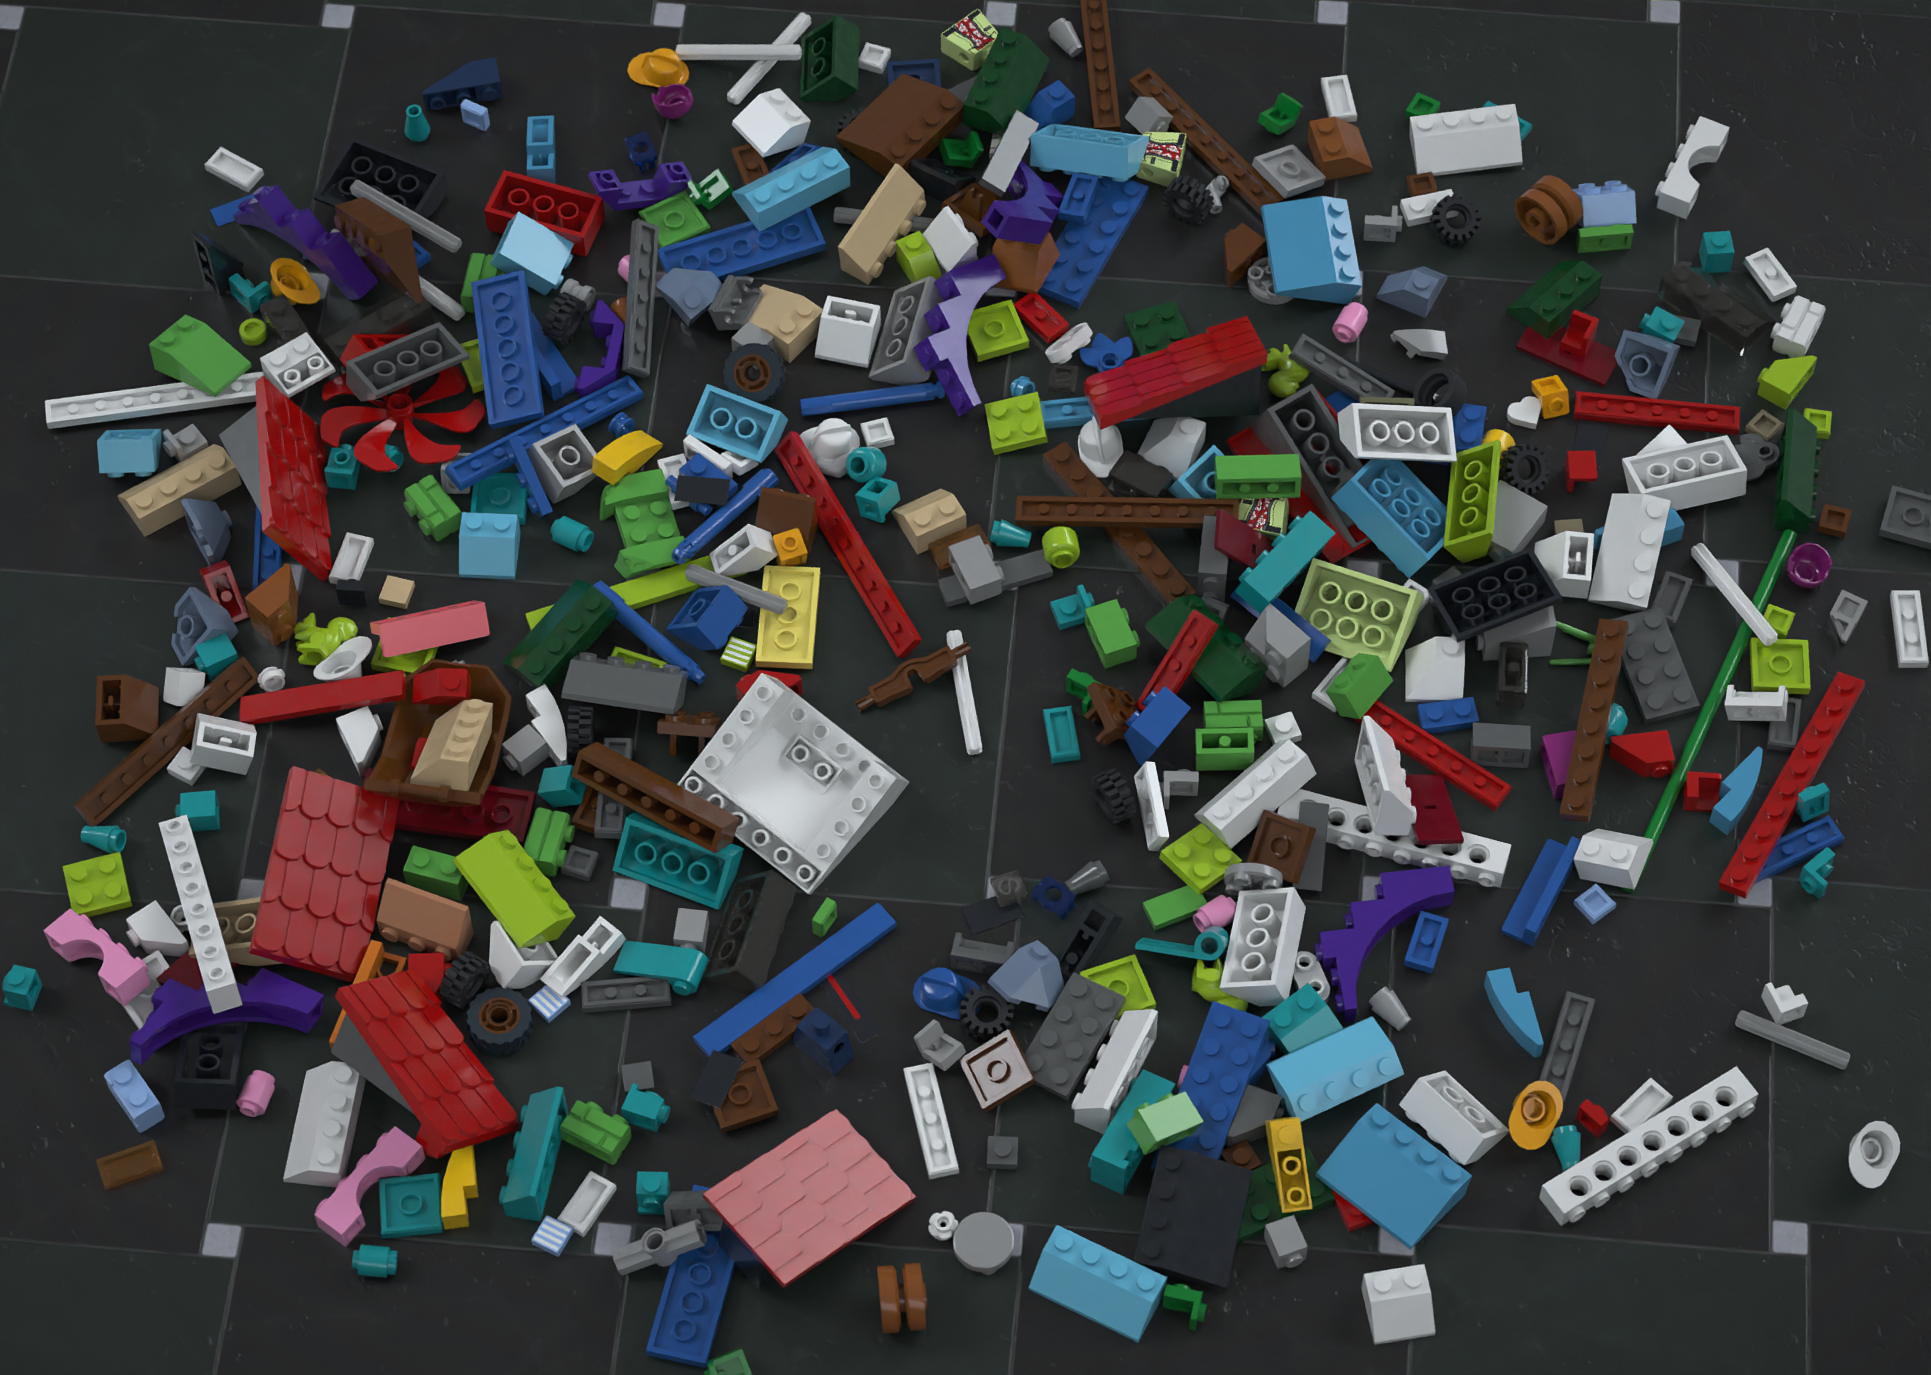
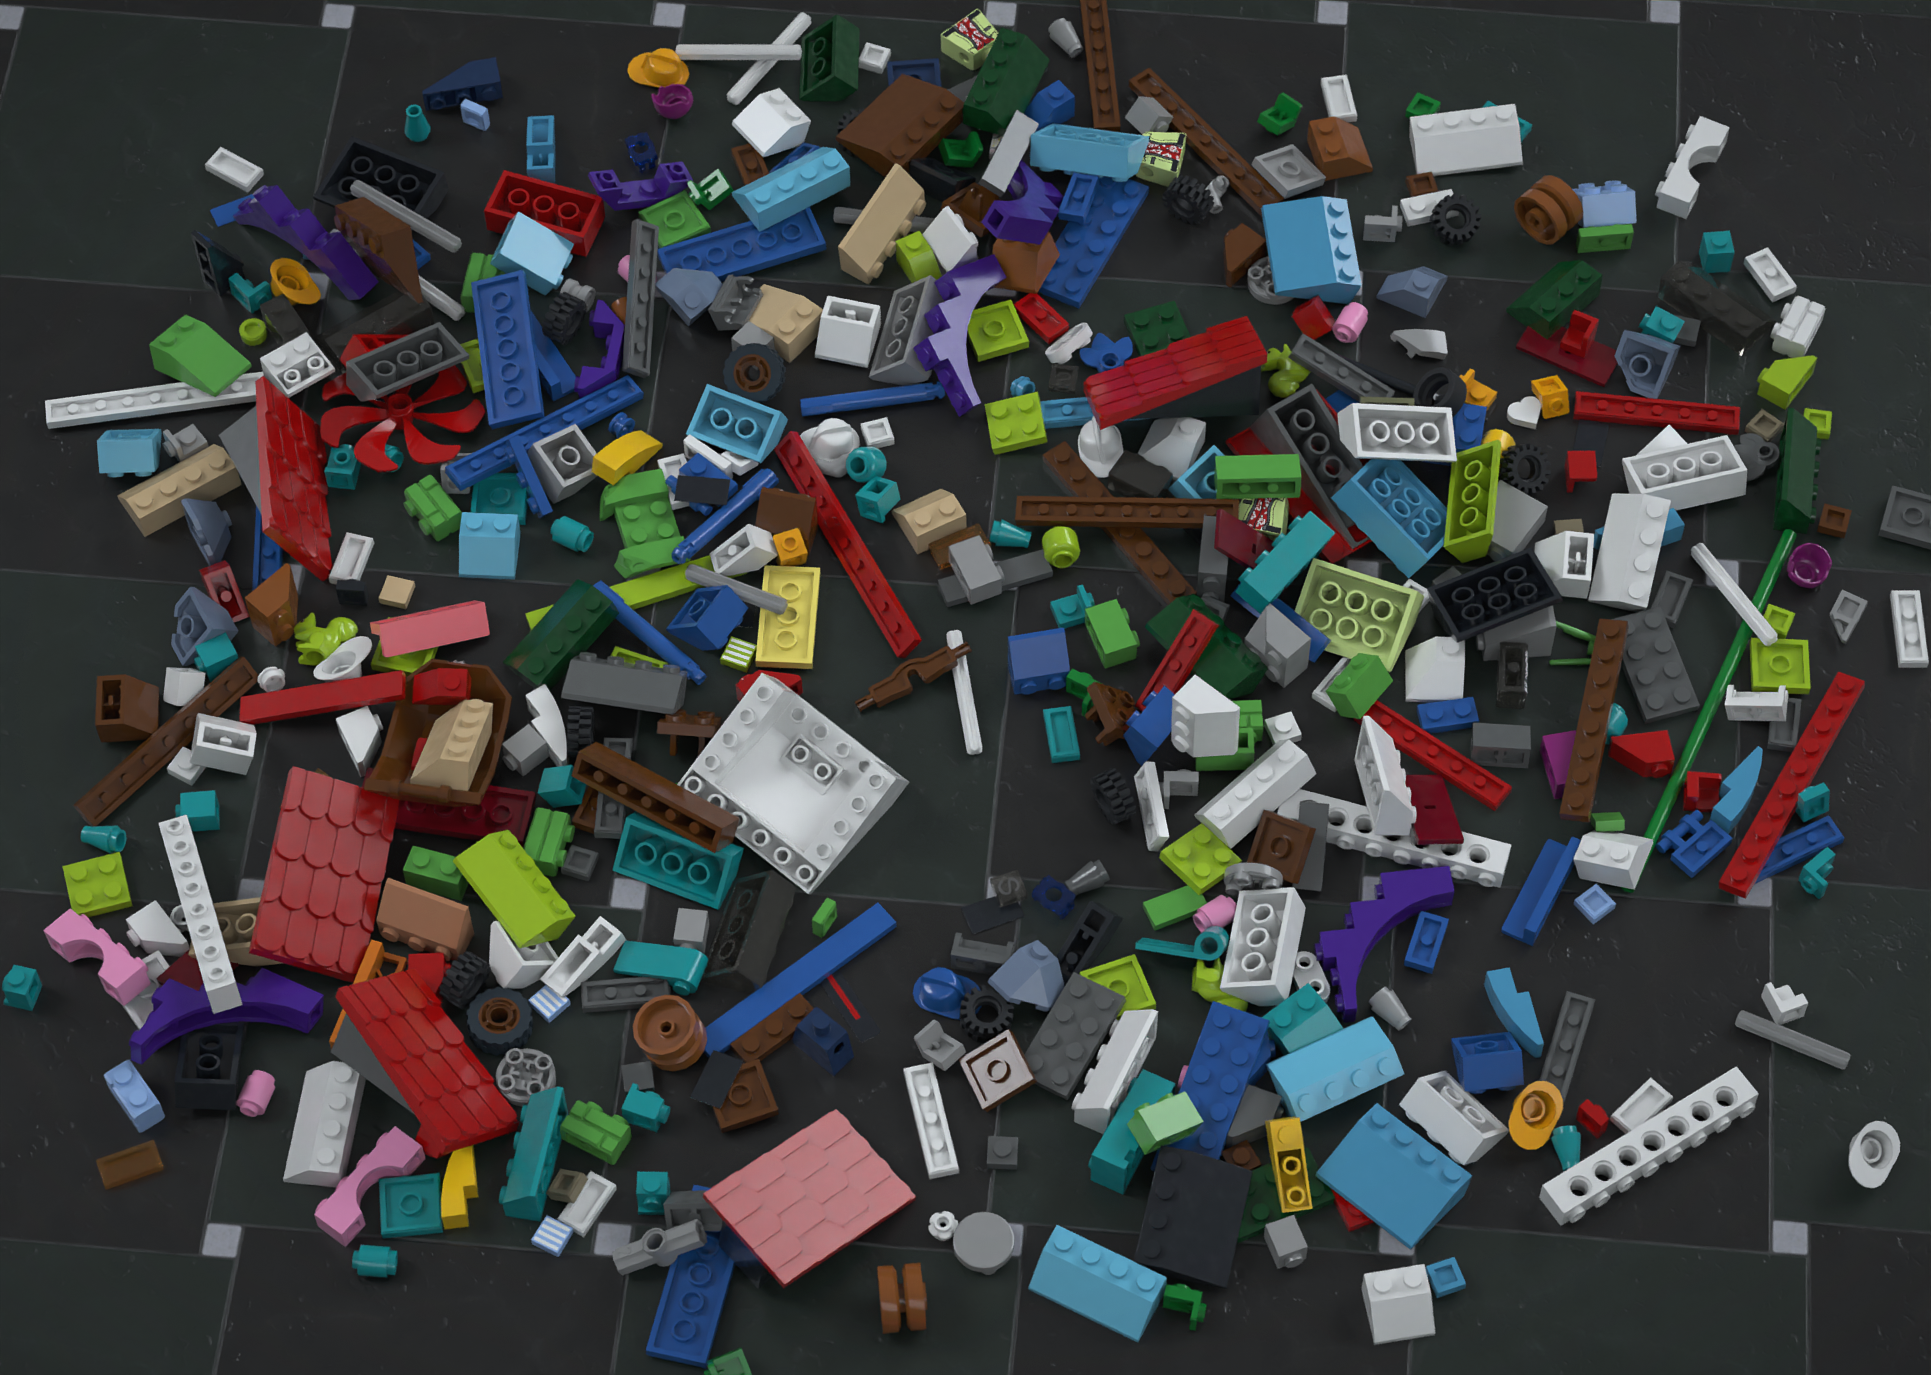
(524, 1074): none -> light grey tile
(567, 1186): none -> dark tan tile
(670, 1032): none -> dark orange wheel
(1038, 661): none -> blue slope
(1204, 721): none -> white slope
(1313, 318): none -> red panel
(1445, 1277): none -> dark azure plate
(1477, 392): none -> light orange bracket
(1488, 1062): none -> blue slope
(1607, 821): none -> bright green tile
(1698, 850): none -> blue plate

